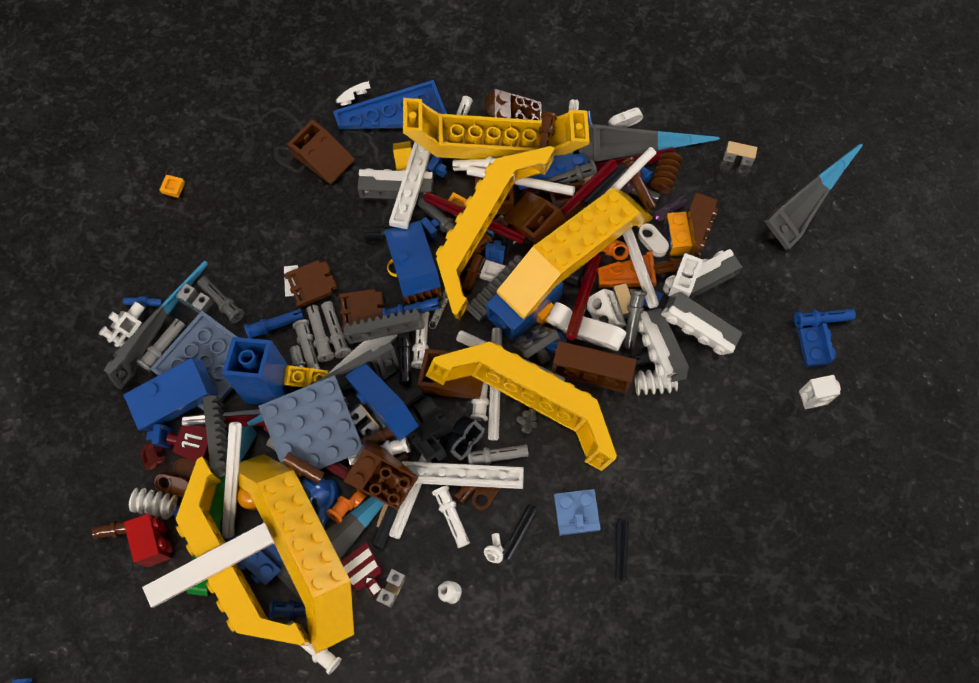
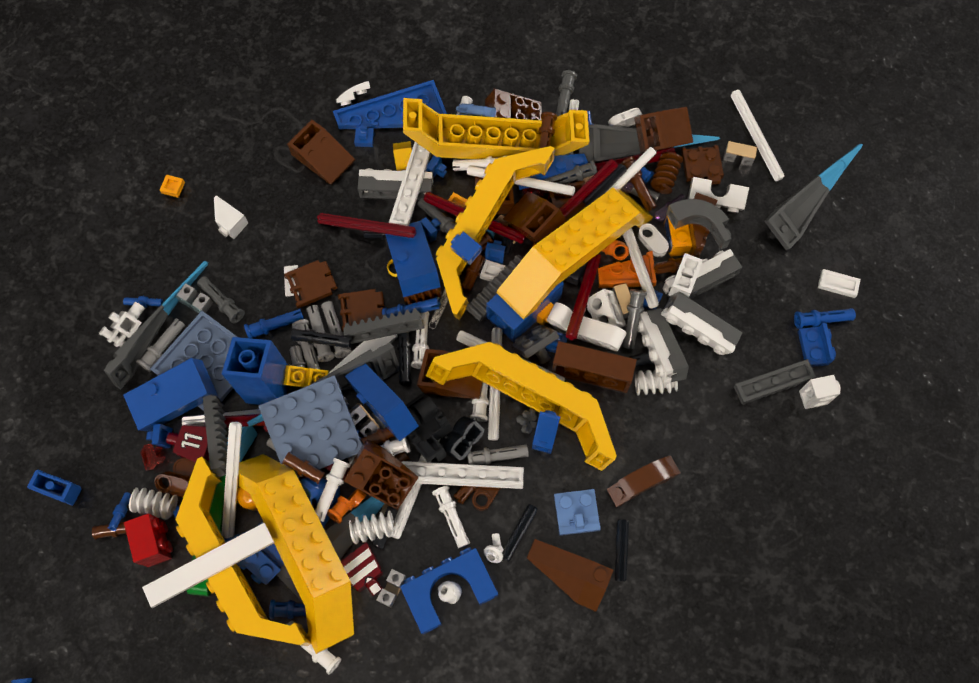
(54, 487): none -> blue brick
(119, 512): none -> blue bar
(228, 219): none -> white slope
(321, 338): none -> black pin
(334, 479): none -> white pin
(364, 136): none -> blue tile
(367, 225): none -> dark red axle
(372, 527): none -> white piece
(418, 590): none -> blue arch
(465, 247): none -> blue brick
(475, 110): none -> medium blue piece
(546, 431): none -> blue slope
(566, 89): none -> dark grey pin
(575, 575): none -> reddish brown wedge
(643, 479): none -> reddish brown arch
(663, 129): none -> reddish brown slope
(702, 213): none -> dark grey arch
(703, 163): none -> reddish brown plate
(733, 199): none -> white arch
(757, 135): none -> white axle
(774, 381): none -> dark grey gear
(839, 283): none -> white tile

